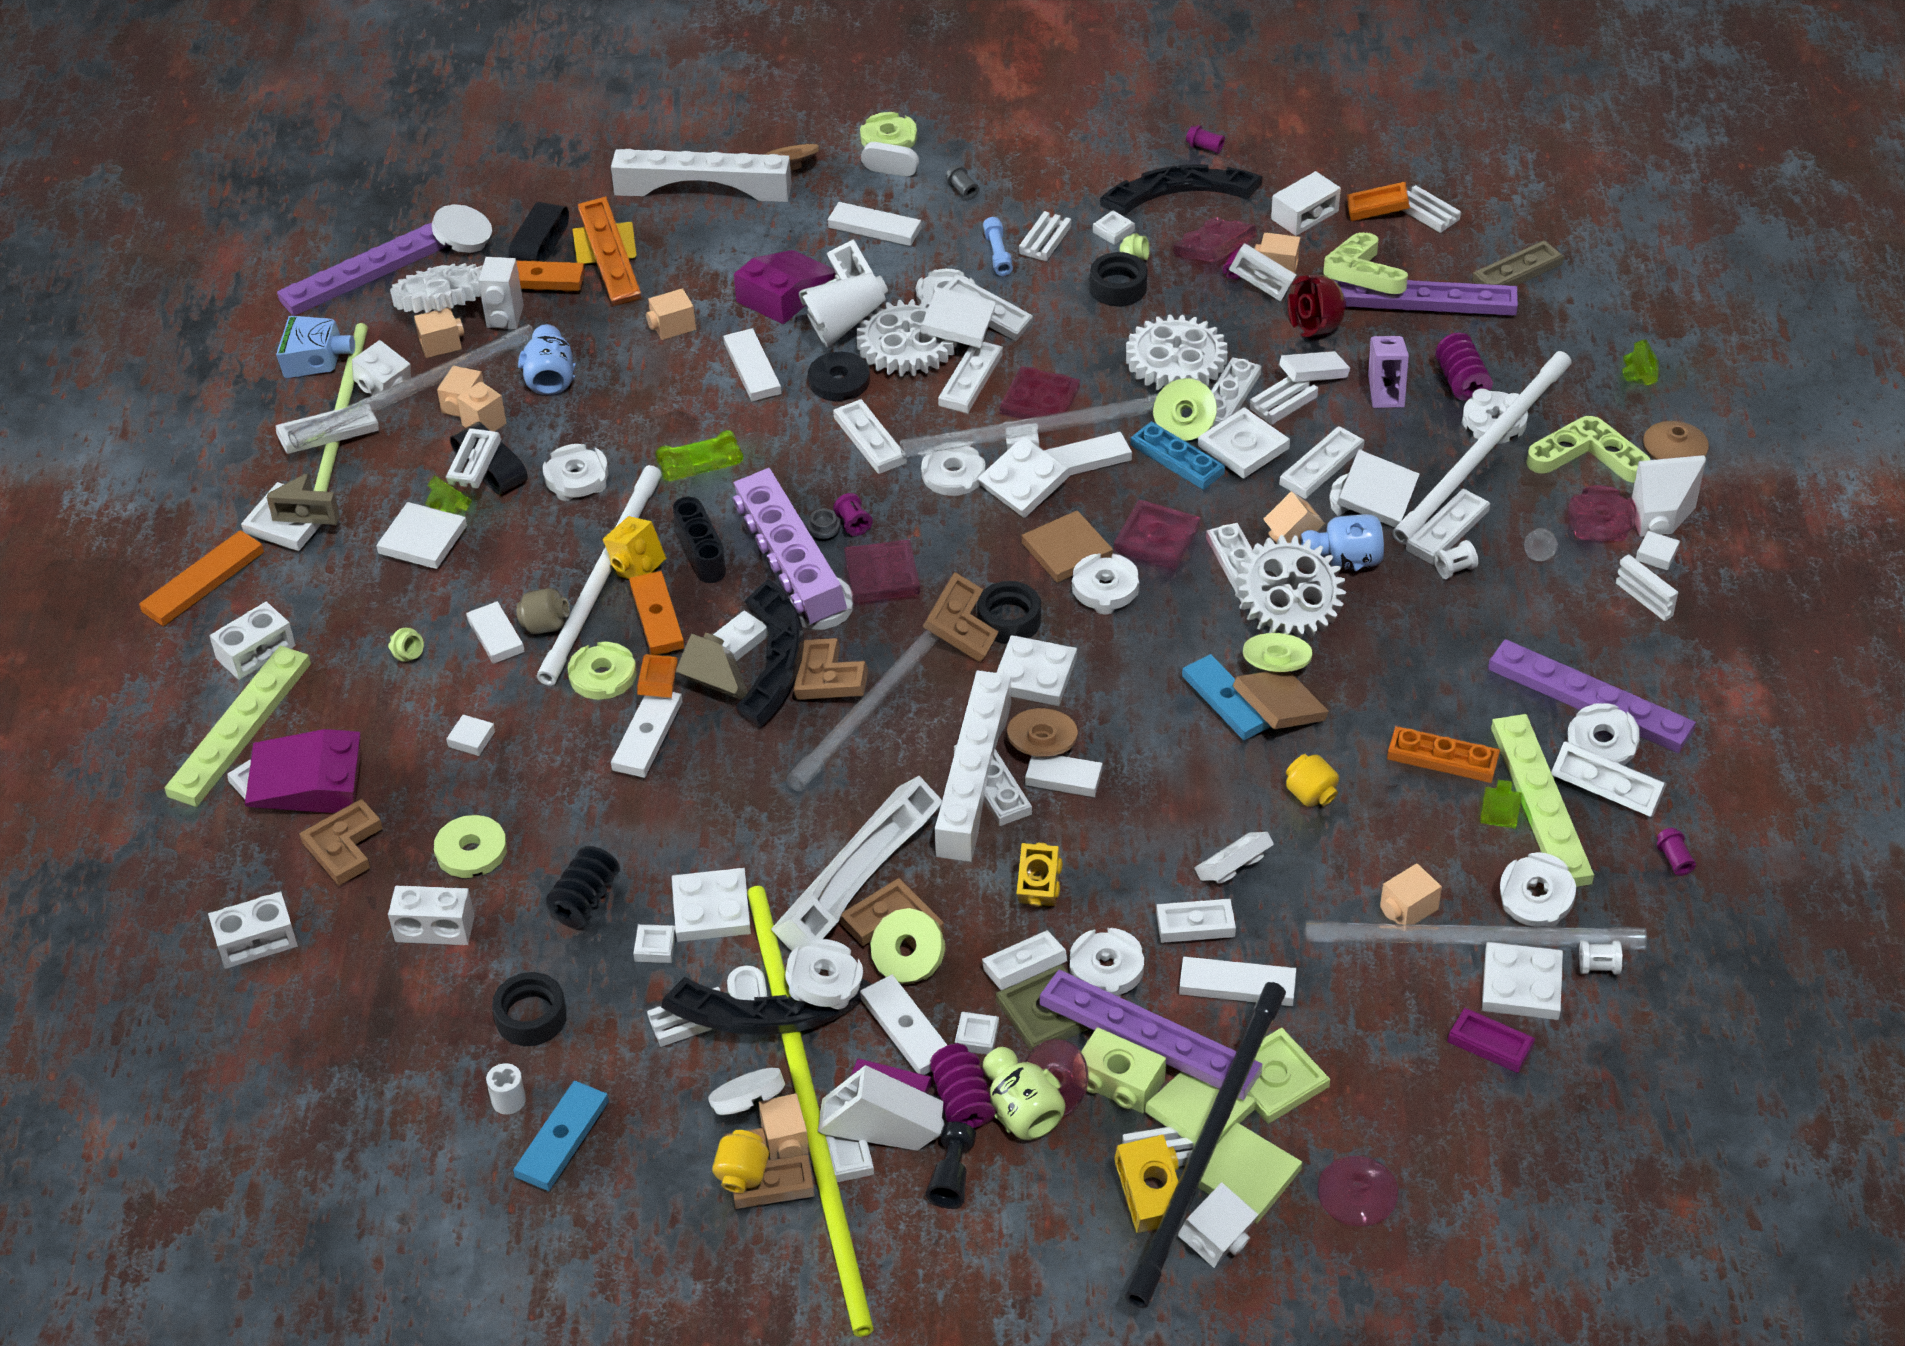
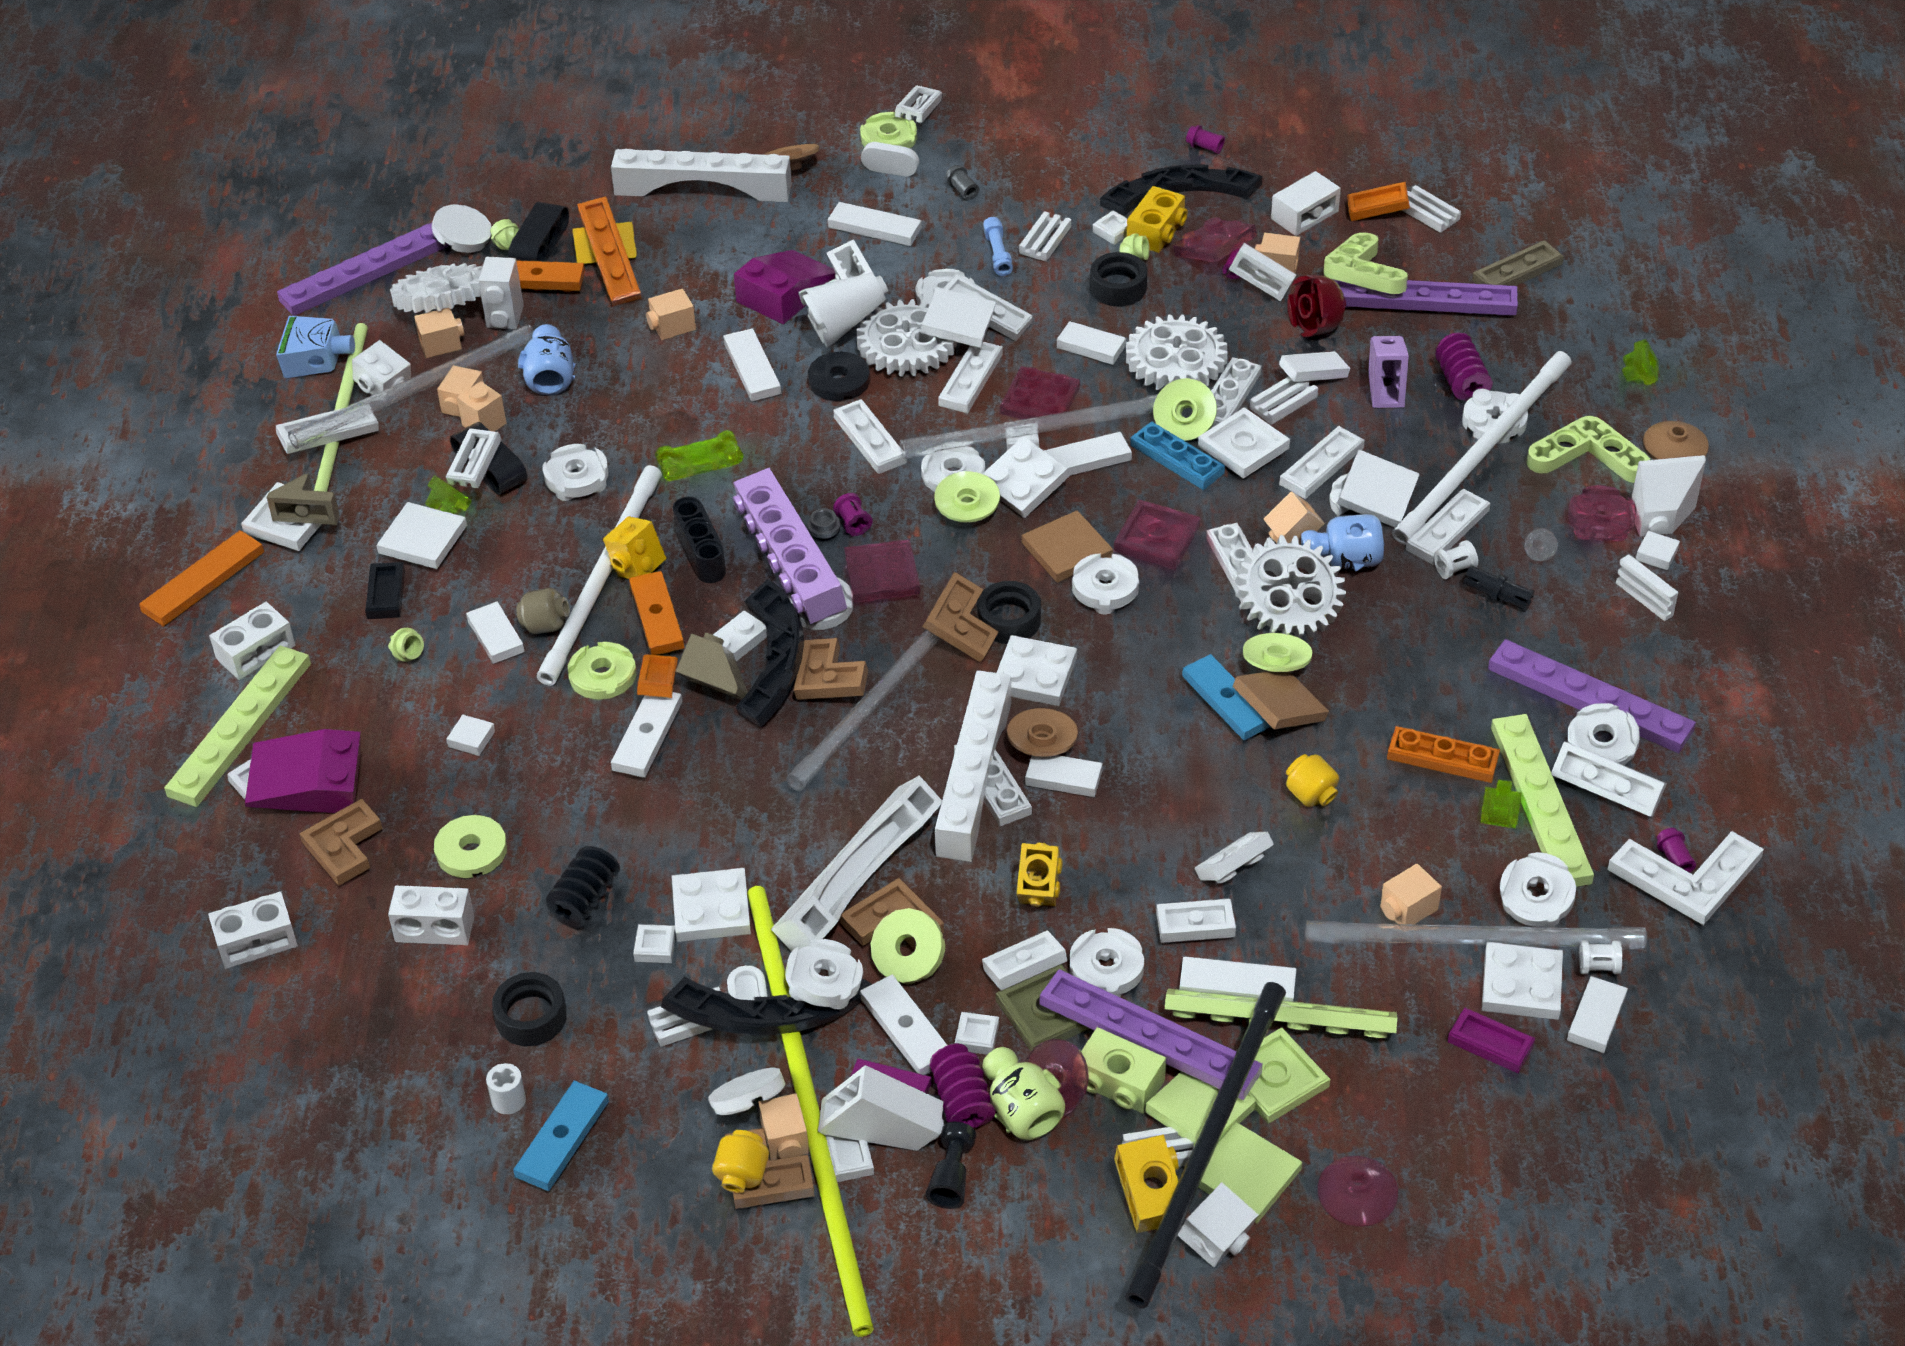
(385, 590): none -> black tile
(503, 233): none -> yellowish green plate
(923, 106): none -> white tile
(967, 496): none -> yellowish green dish
(1091, 342): none -> white tile
(1158, 217): none -> yellow brick
(1296, 1014): none -> yellowish green plate
(1499, 587): none -> black pin
(1597, 1014): none -> white tile
(1694, 894): none -> white plate

